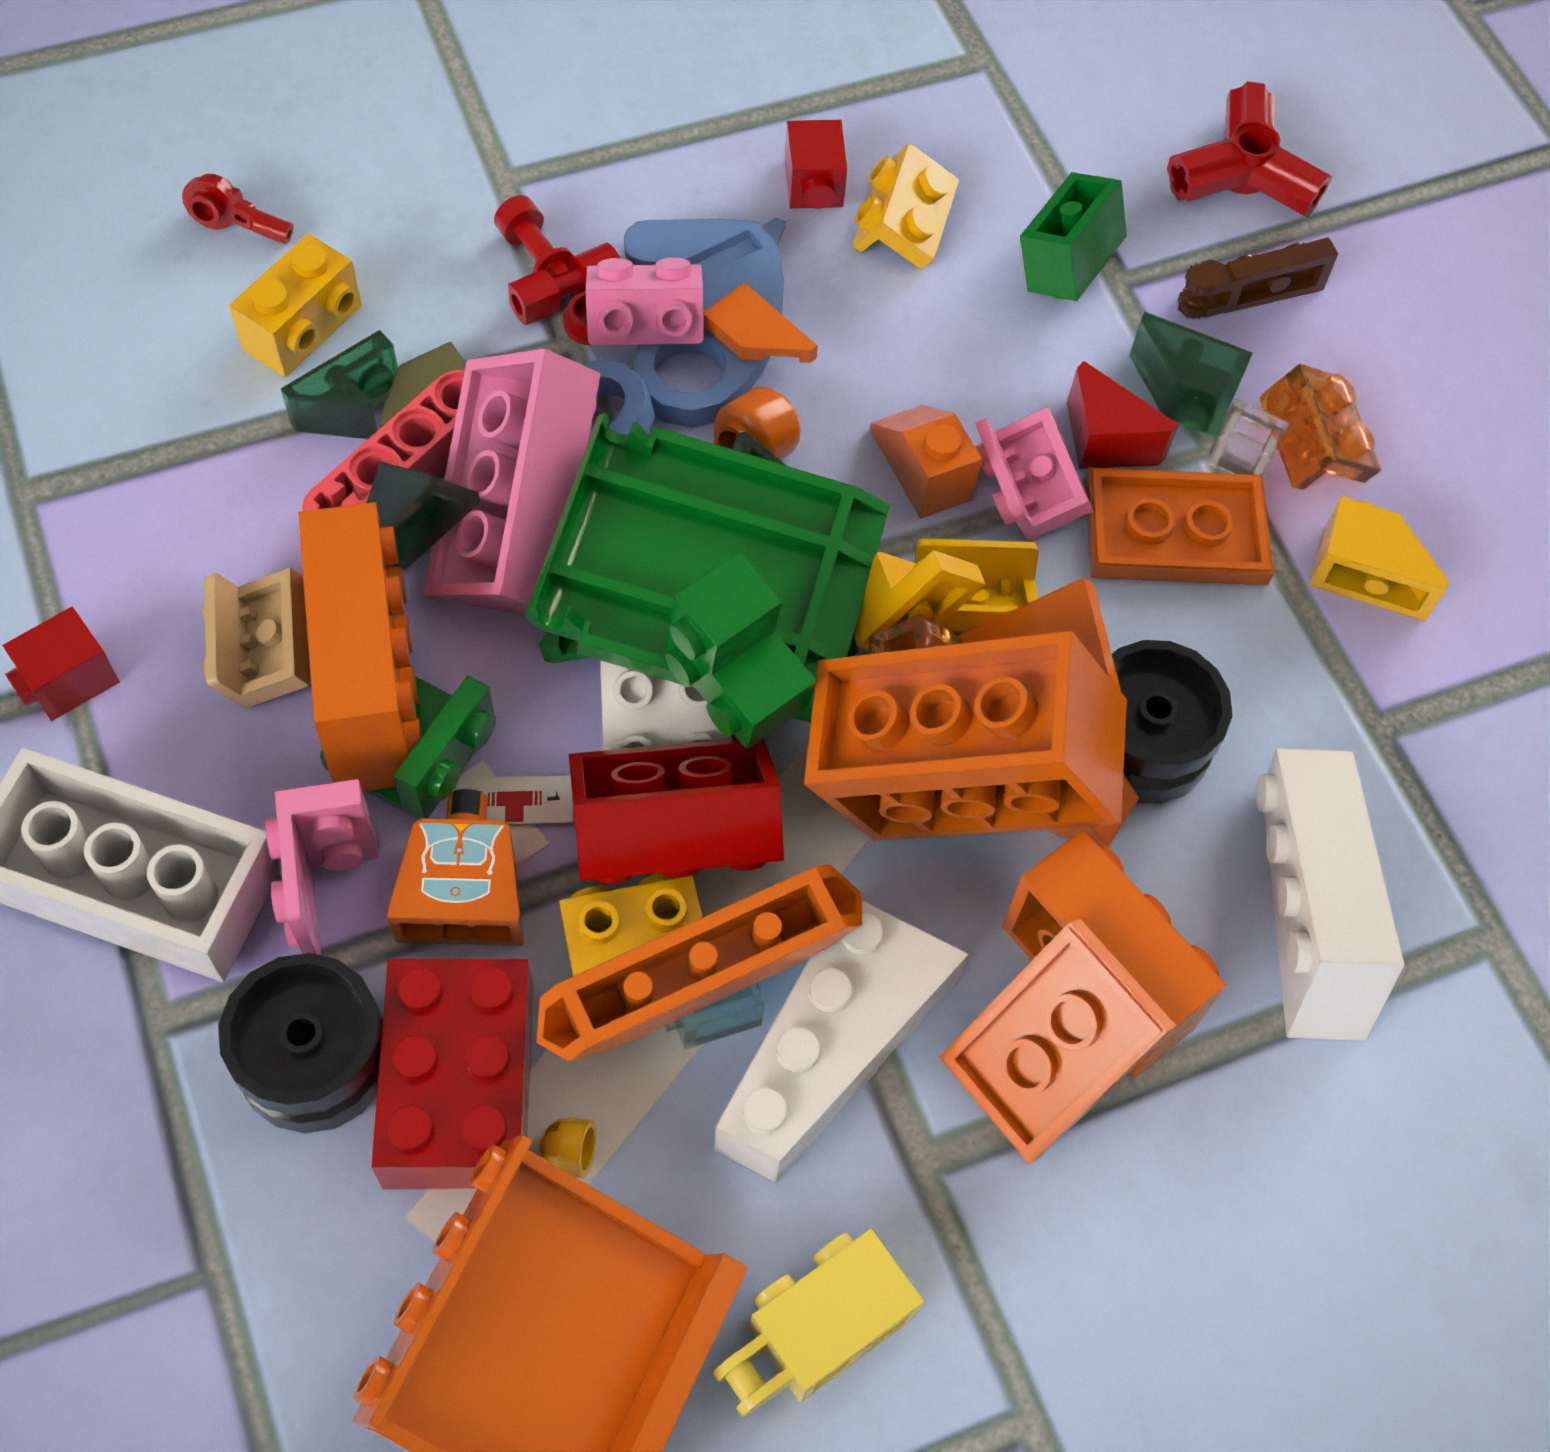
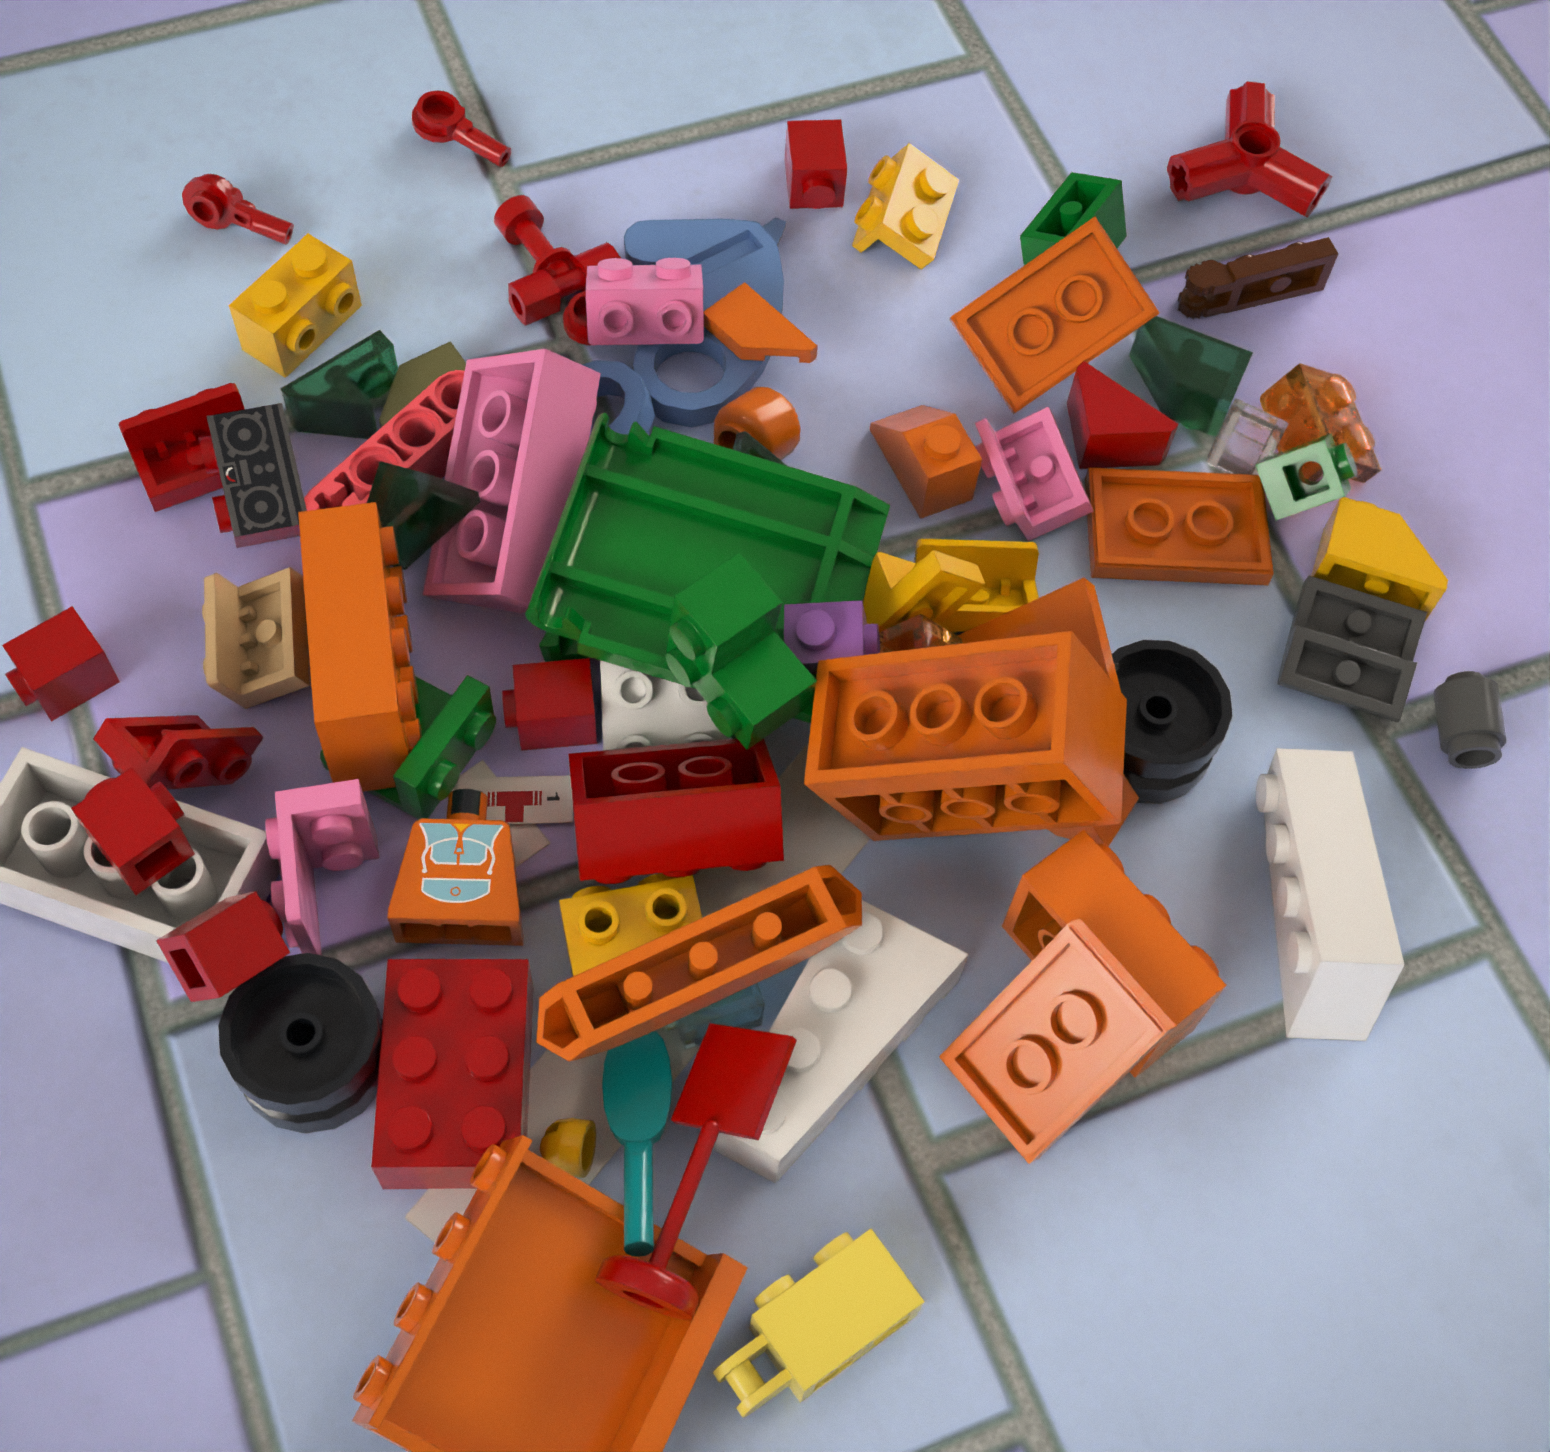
(135, 828): none -> red brick
(168, 446): none -> red bracket
(178, 750): none -> red bracket
(224, 946): none -> red brick
(256, 474): none -> brick
(443, 119): none -> red plate
(551, 704): none -> red brick
(637, 1110): none -> teal piece
(726, 1094): none -> red piece
(829, 631): none -> medium lavender bracket
(1054, 315): none -> orange tile
(1289, 489): none -> brick
(1352, 648): none -> dark grey slope
(1470, 720): none -> dark grey brick

